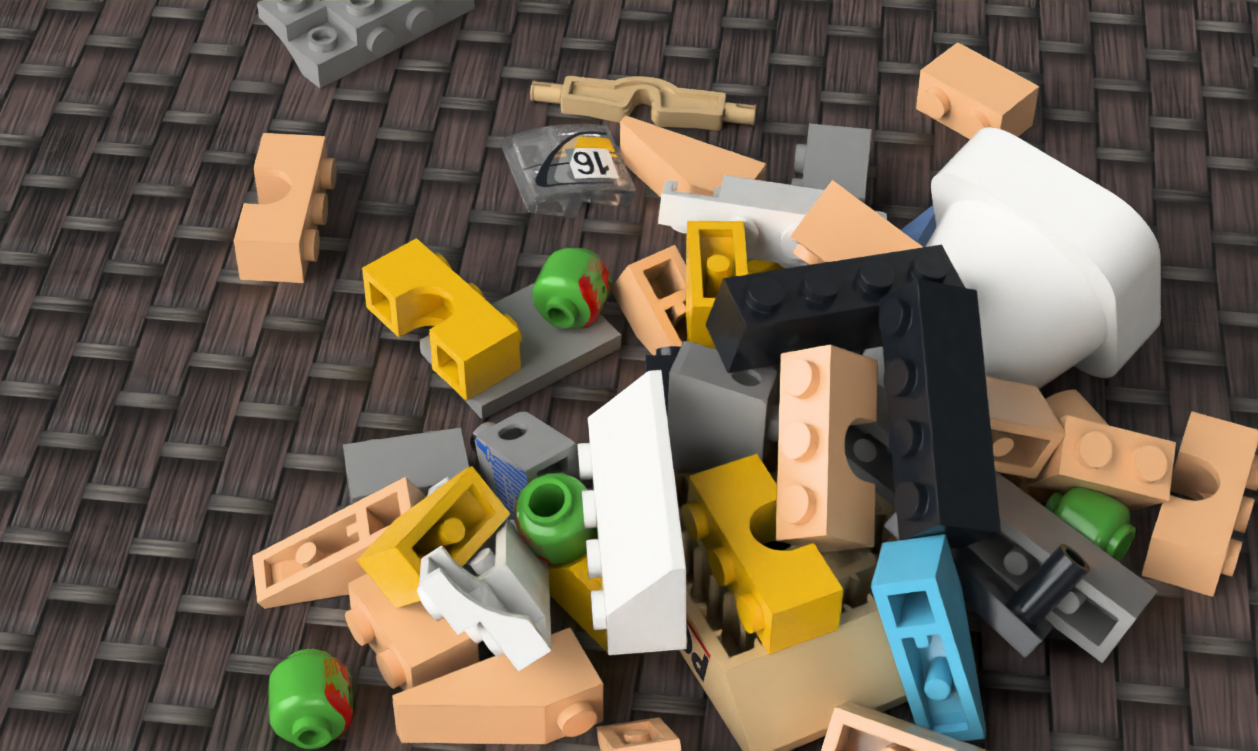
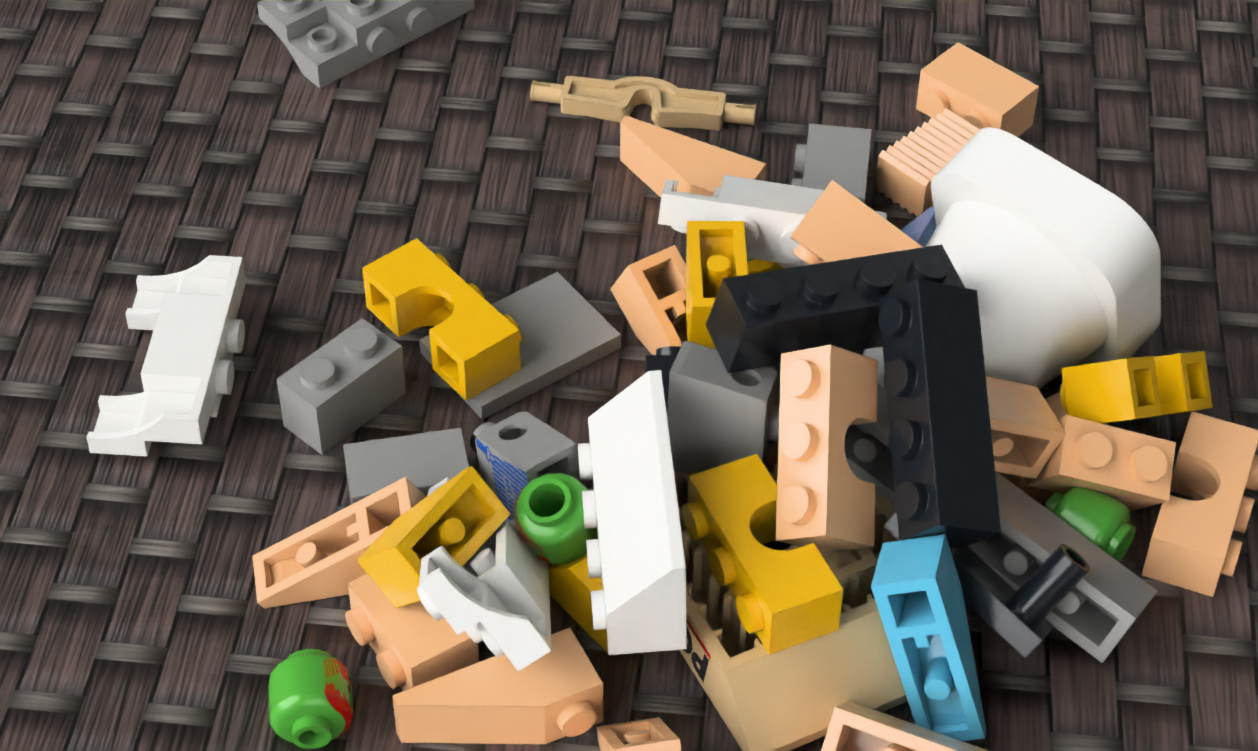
(185, 361): none -> white bracket
(281, 232): light nougat arch -> none
(341, 386): none -> light grey brick
(568, 166): clear slope -> none
(574, 286): bright green head -> none
(912, 163): none -> light nougat brick
(1136, 387): none -> yellow arch

